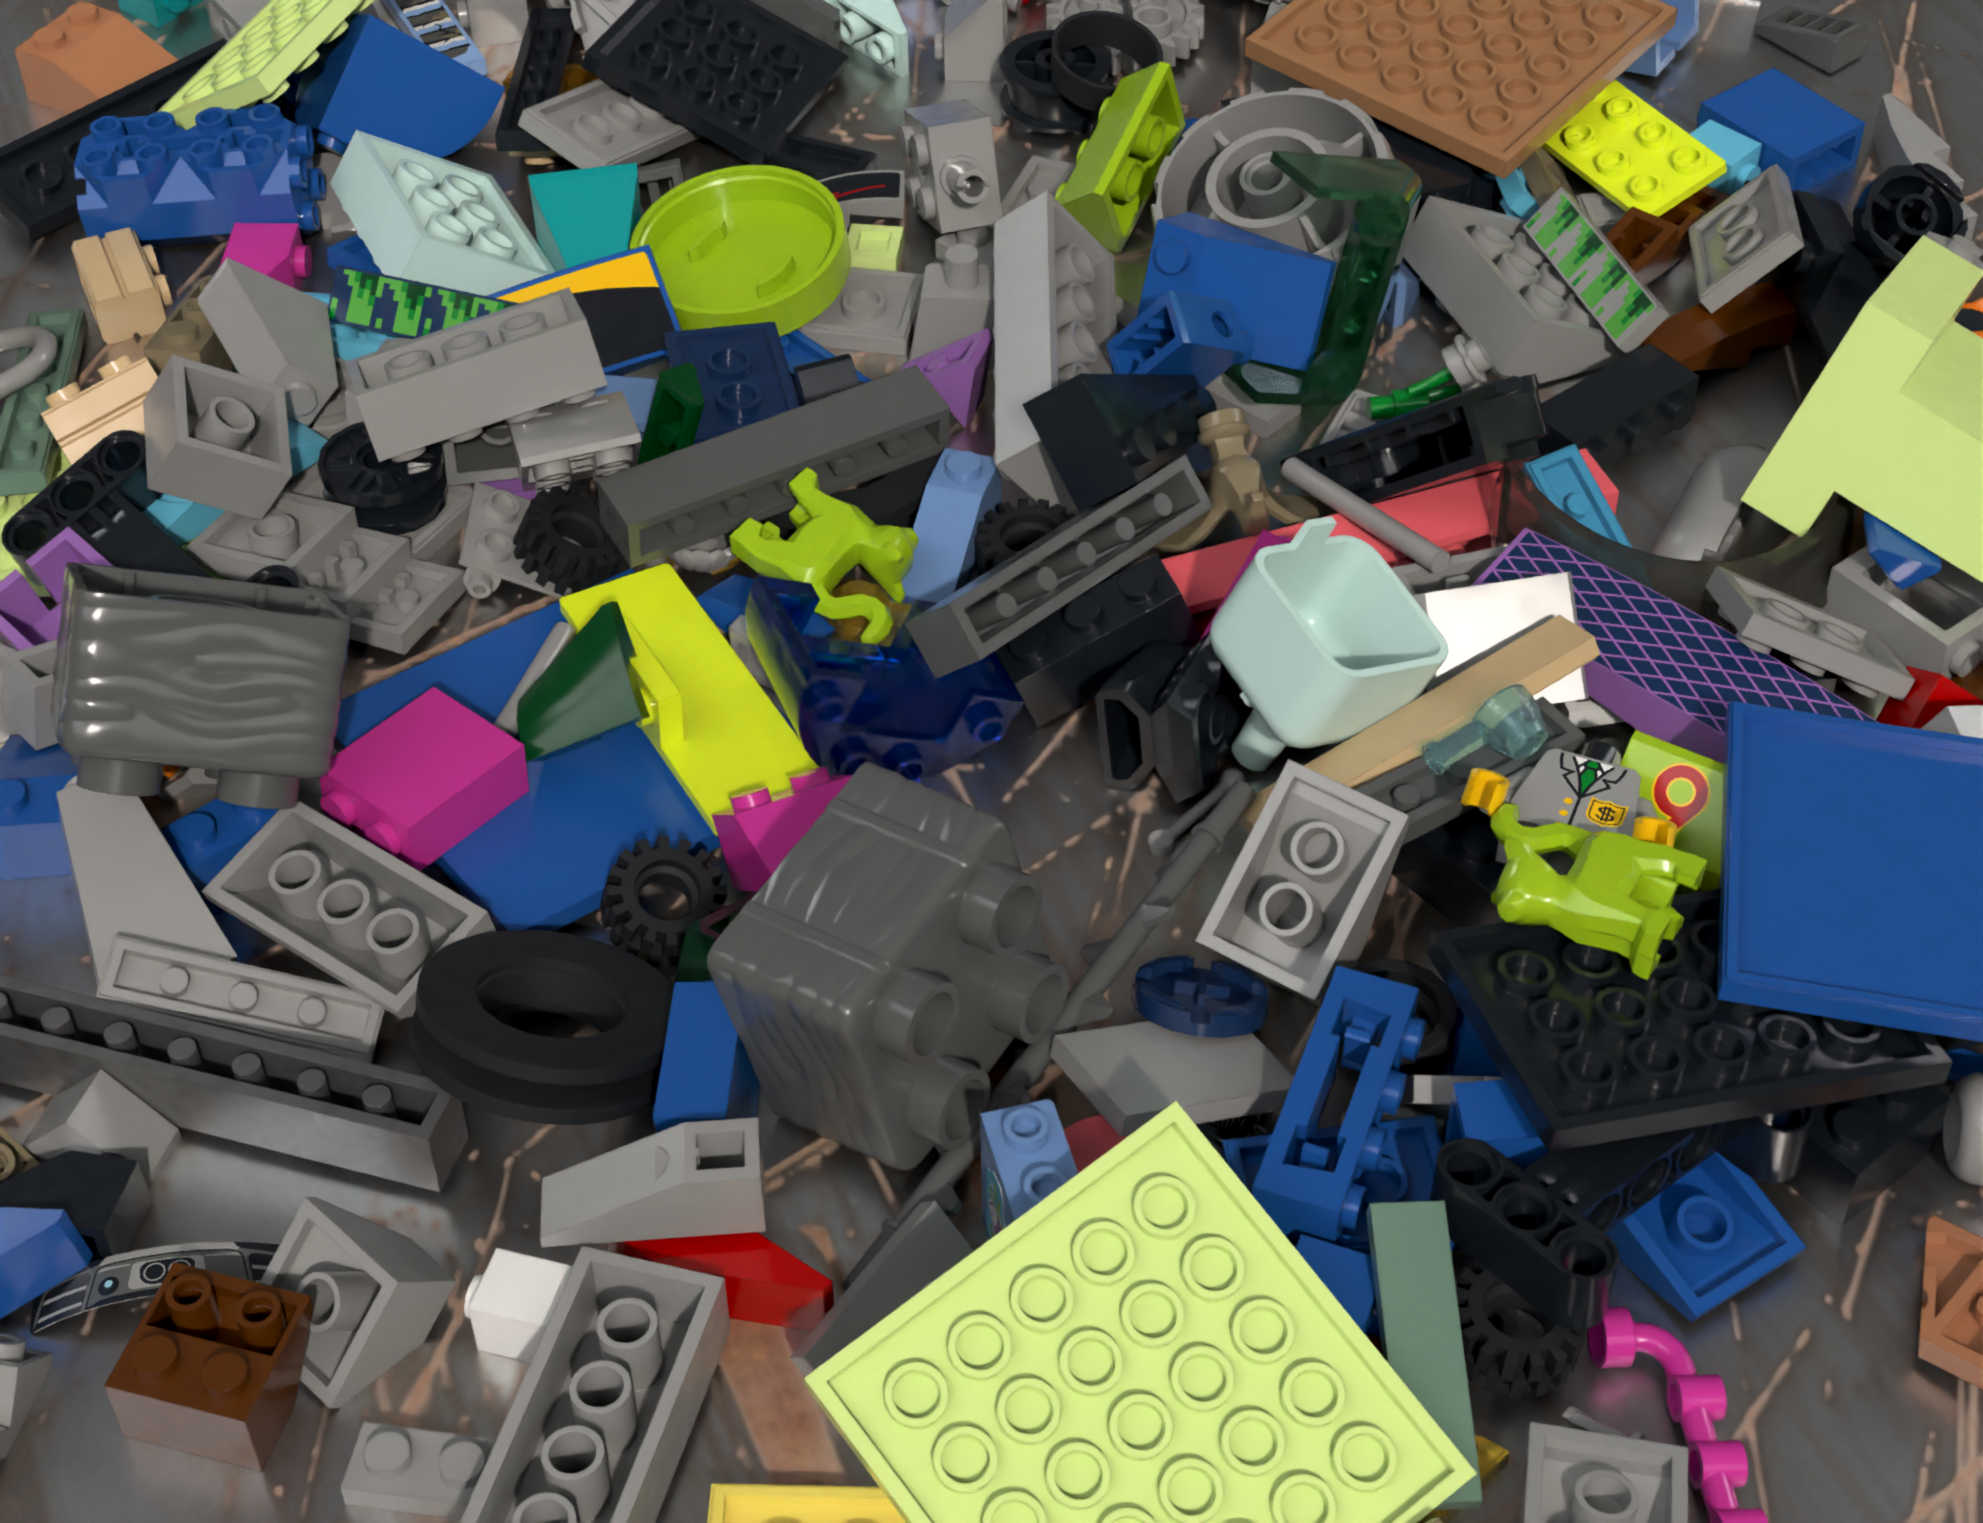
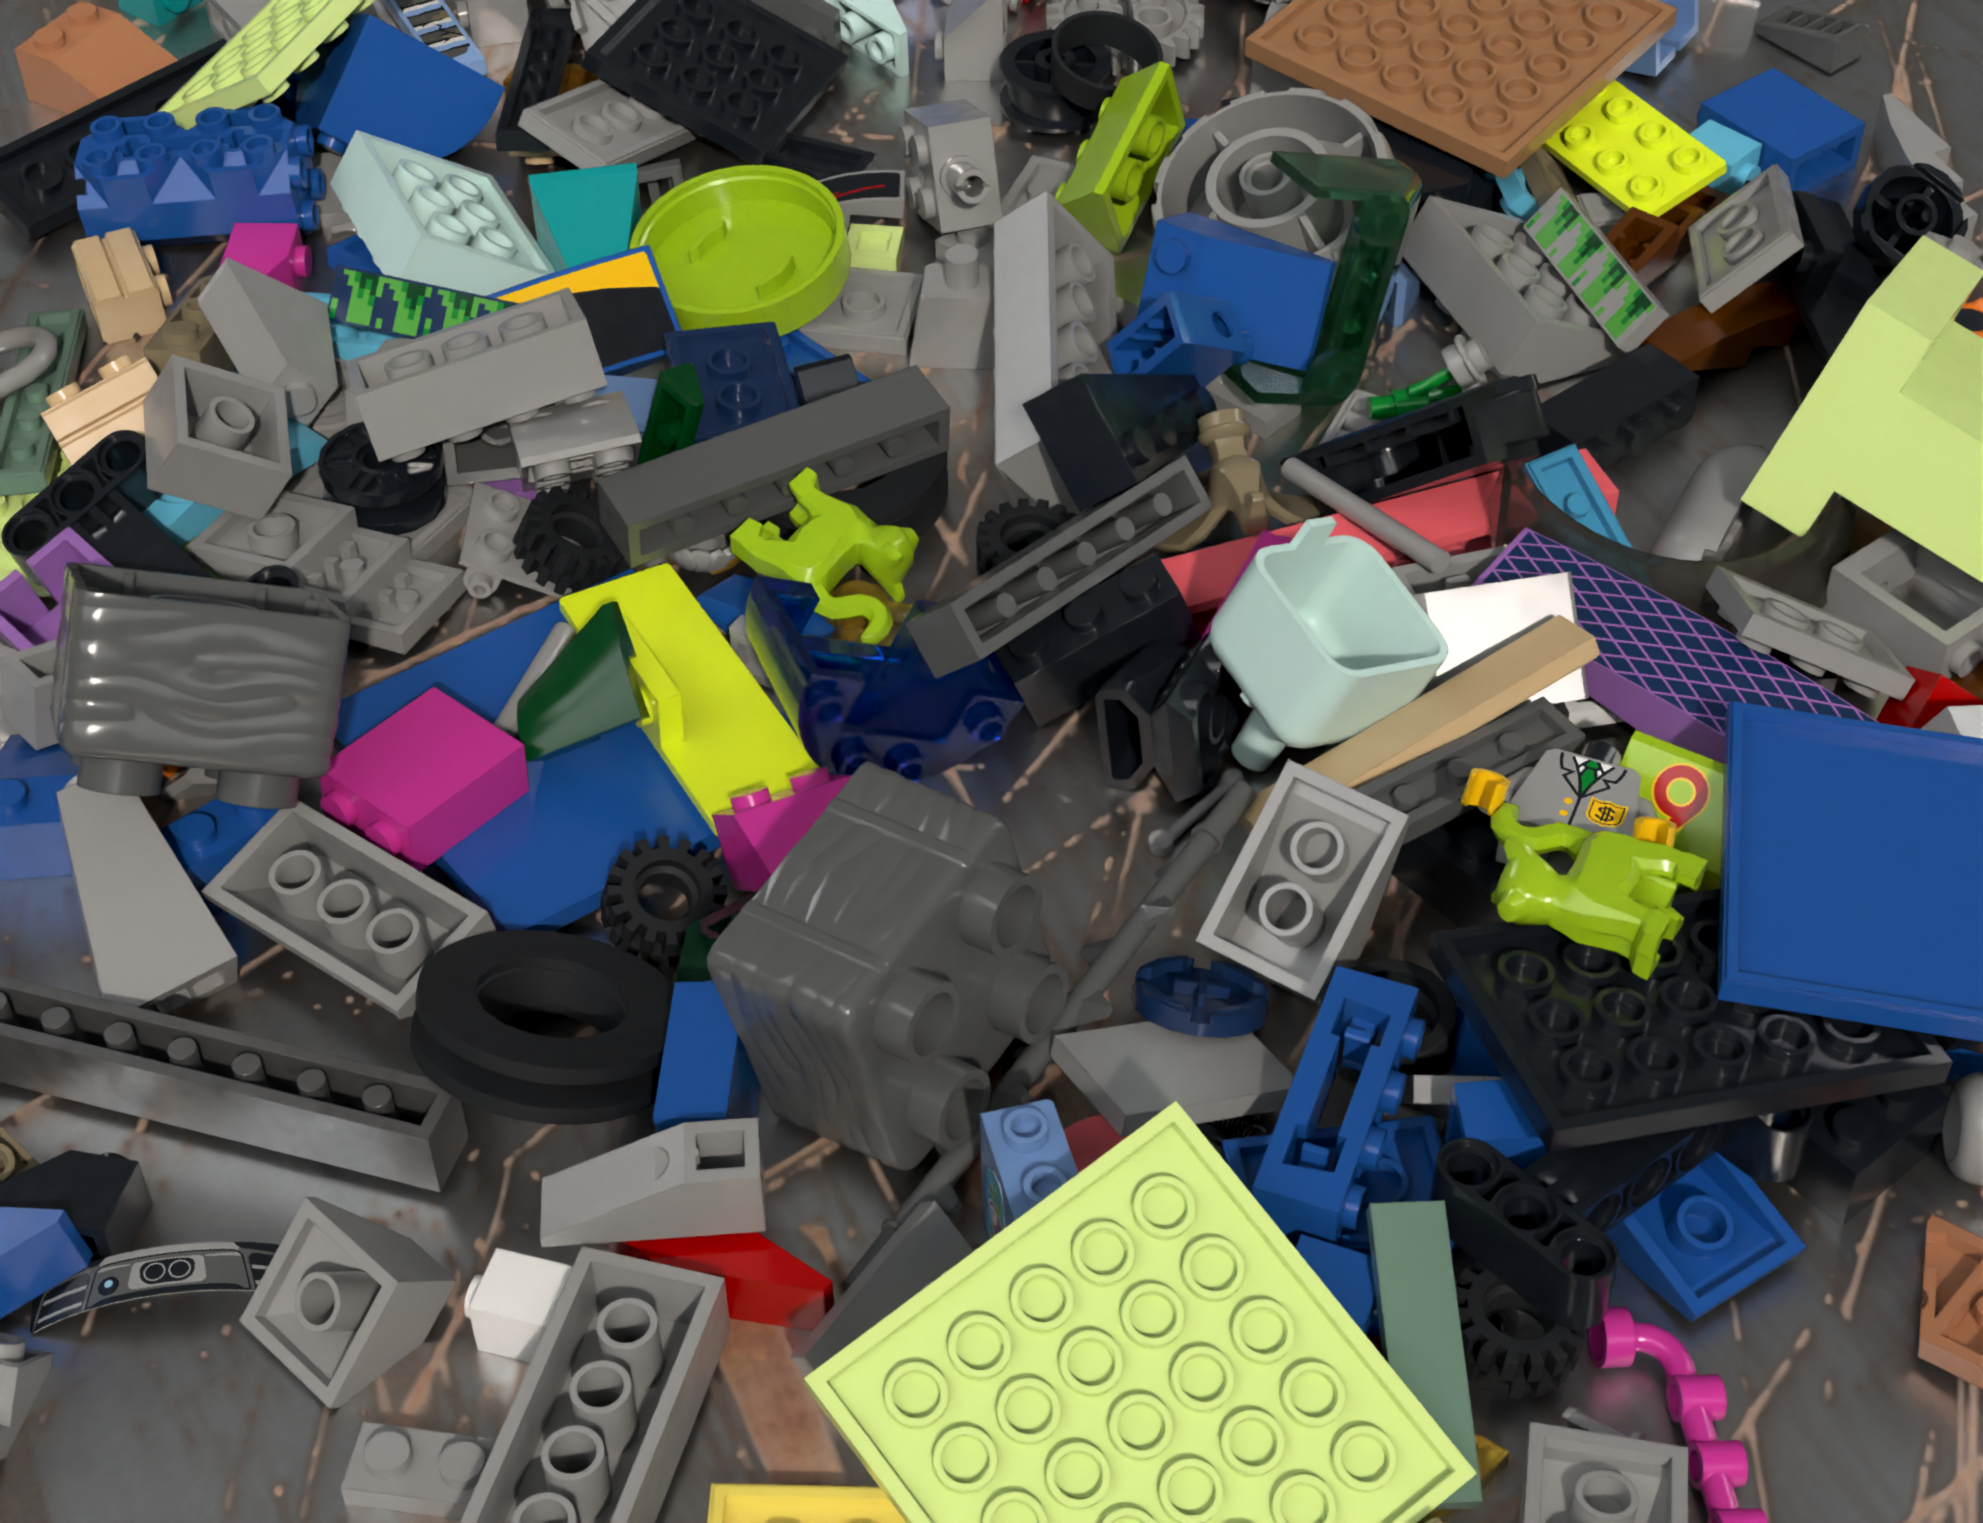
(102, 1118): light grey slope -> none
(213, 1367): reddish brown slope -> none
(242, 998): light grey tile -> none
(947, 521): medium blue slope -> none
(959, 372): medium lavender slope -> none
(1505, 721): clear light blue bar -> none
(1898, 555): blue slope -> none

